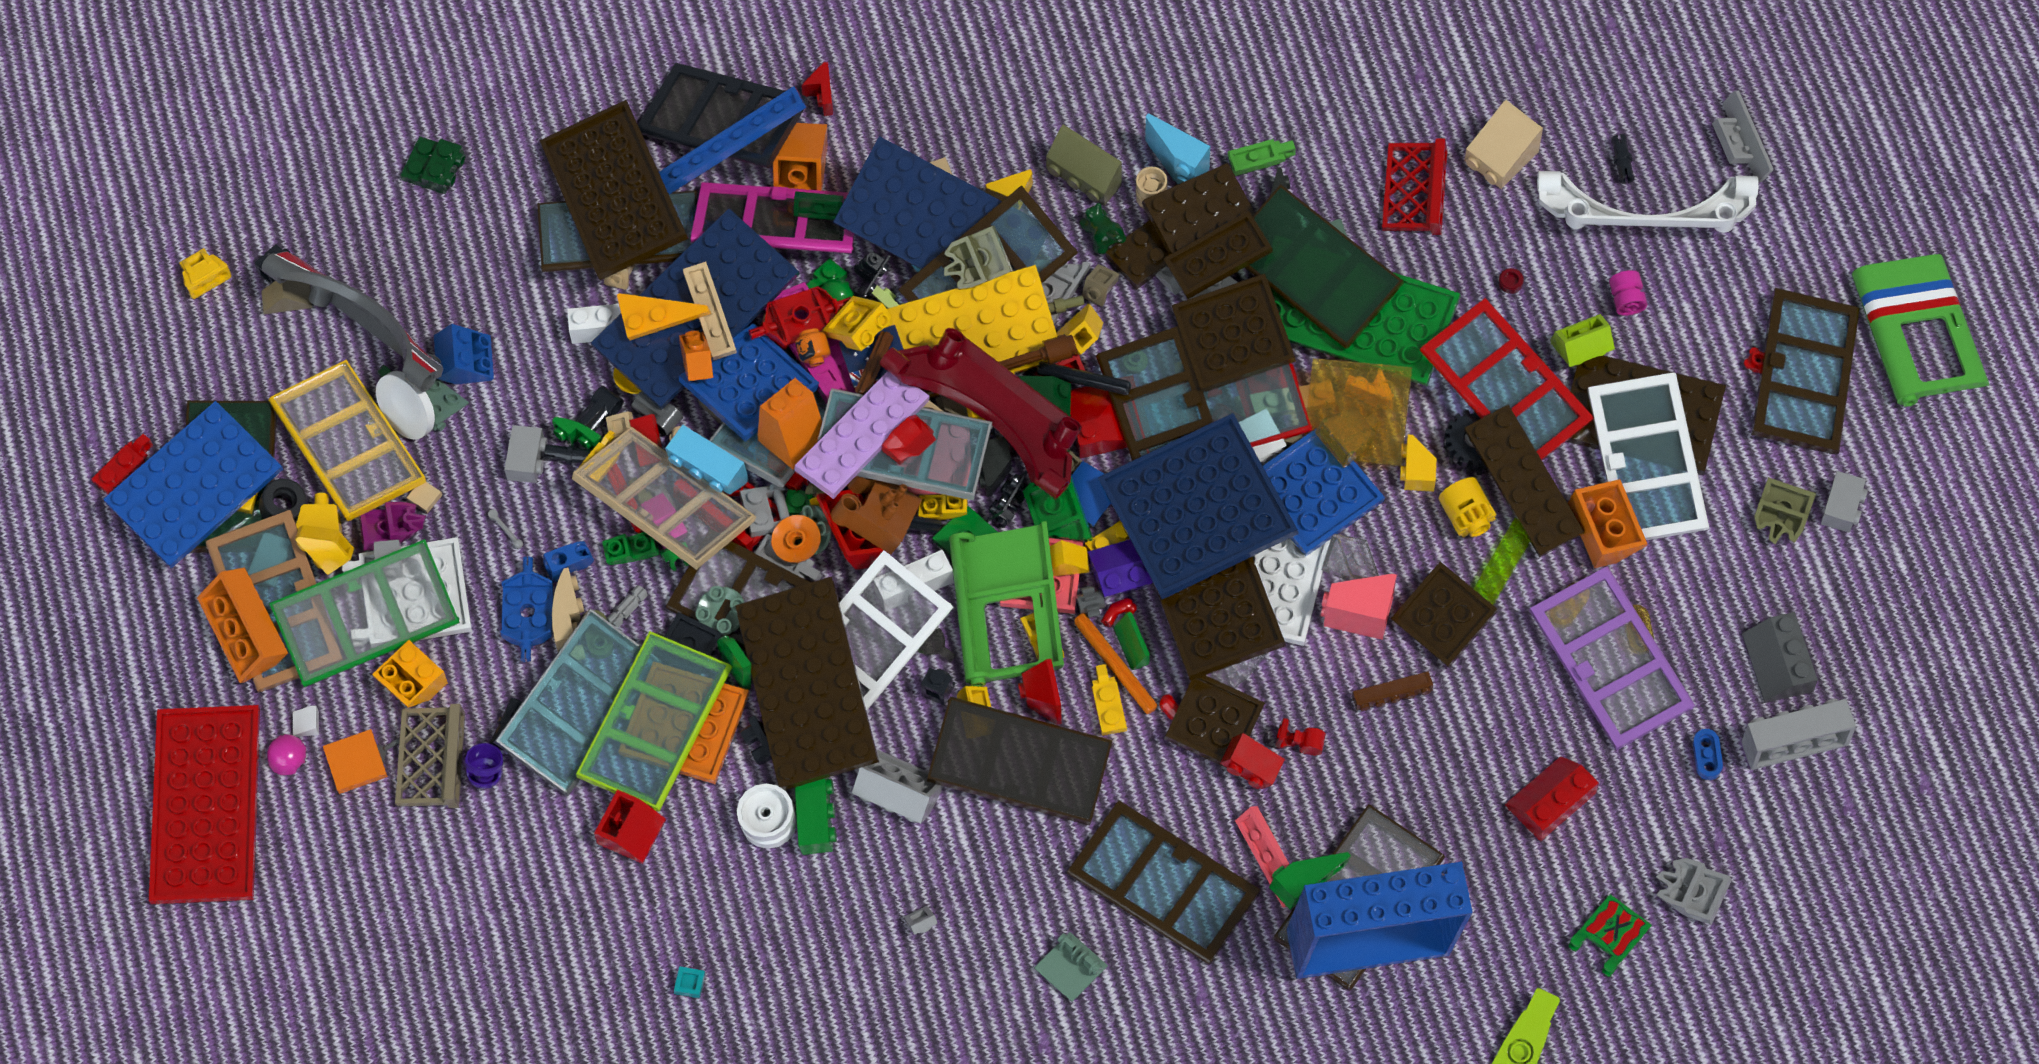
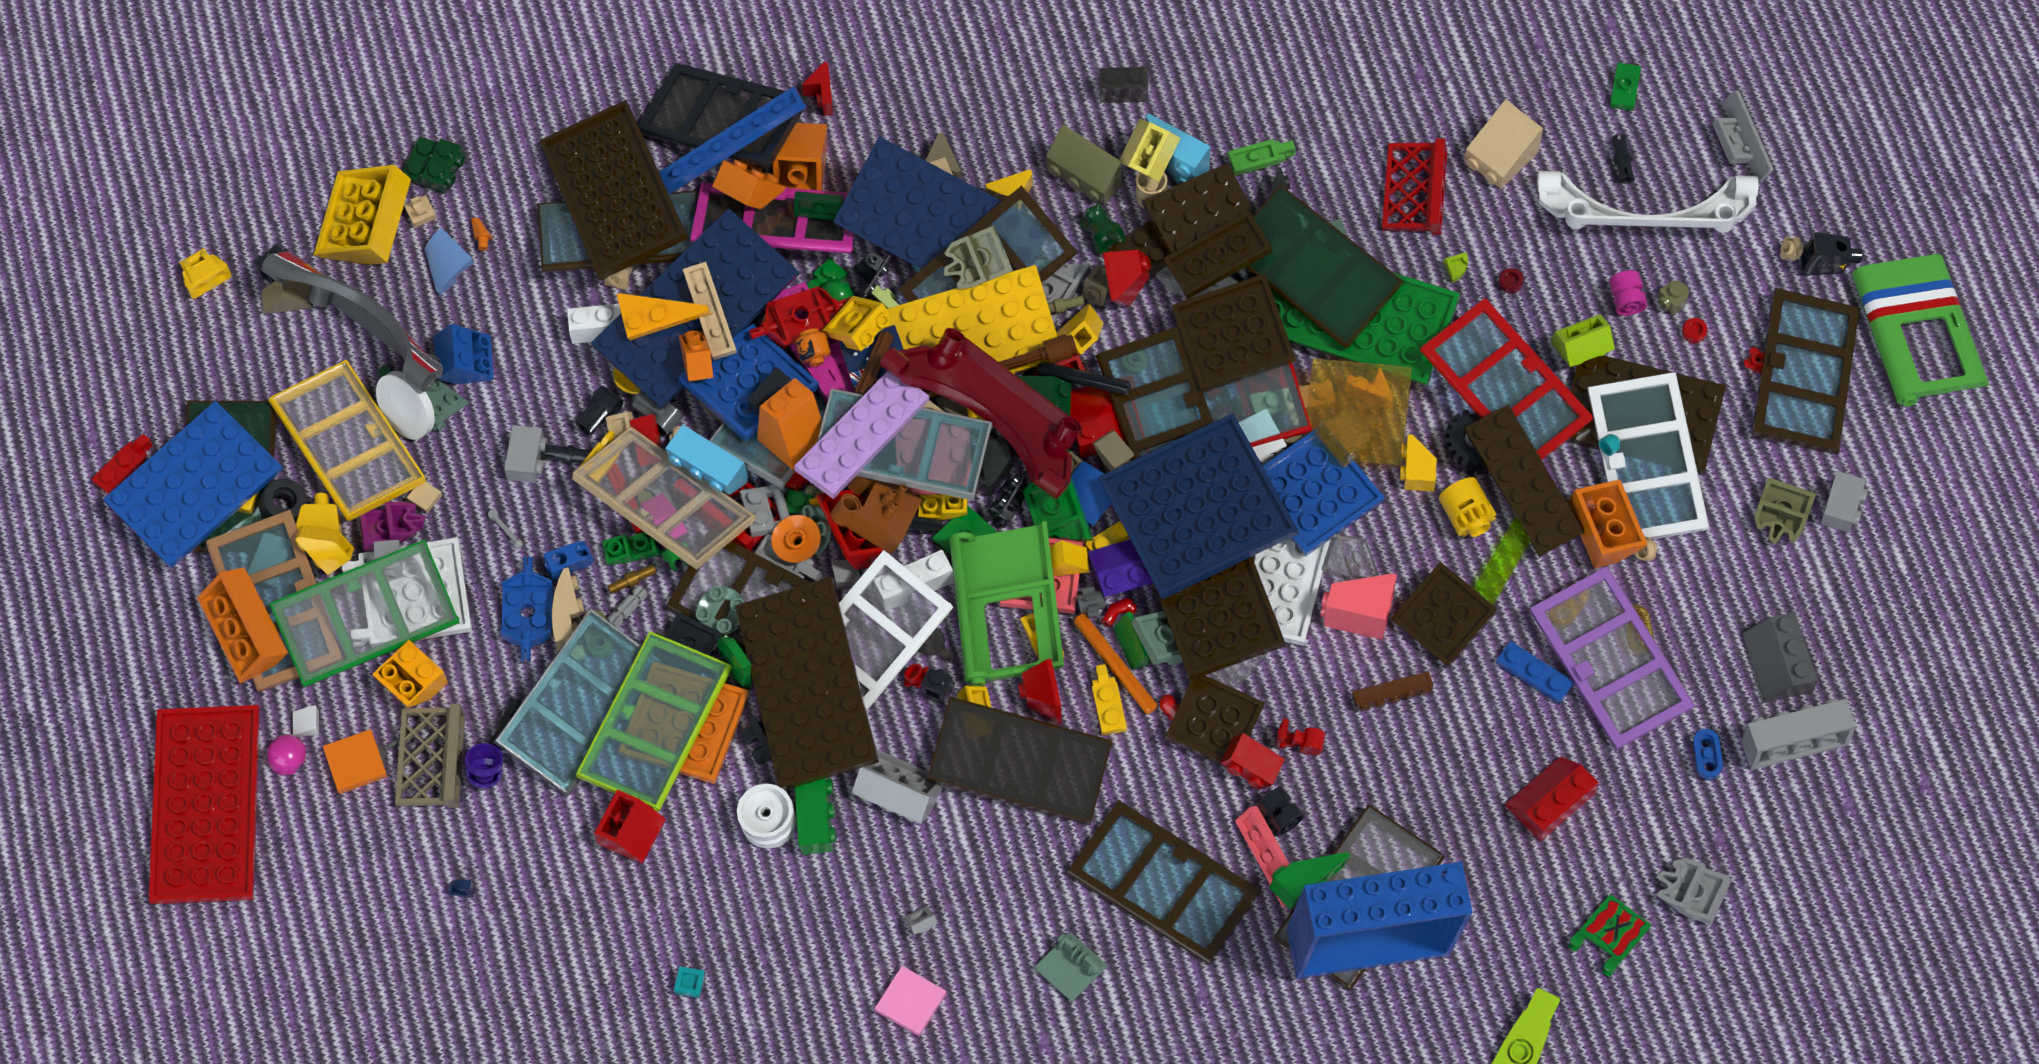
(363, 215): none -> yellow slope
(420, 211): none -> tan tile
(445, 260): none -> medium blue slope
(461, 888): none -> dark blue tile
(481, 234): none -> orange bar
(572, 431): green slope -> none
(631, 579): none -> pearl gold bar
(747, 184): none -> orange slope
(772, 384): none -> black slope
(844, 574): none -> light grey slope
(908, 439): red slope -> none
(910, 1001): none -> bright pink tile
(914, 675): none -> red plate
(941, 150): none -> dark tan slope
(1113, 451): none -> dark tan slope
(1123, 84): none -> clear smoke brick
(1126, 274): none -> red slope
(1149, 149): none -> light yellow slope
(1157, 638): none -> sand green plate
(1278, 808): none -> black wheel
(1456, 266): none -> lime tile
(1535, 672): none -> blue plate
(1609, 444): none -> teal hinge
(1625, 86): none -> green plate
(1647, 553): none -> tan plate
(1673, 297): none -> olive plate
(1694, 330): none -> red tile
(1791, 248): none -> tan plate
(1828, 255): none -> black torso

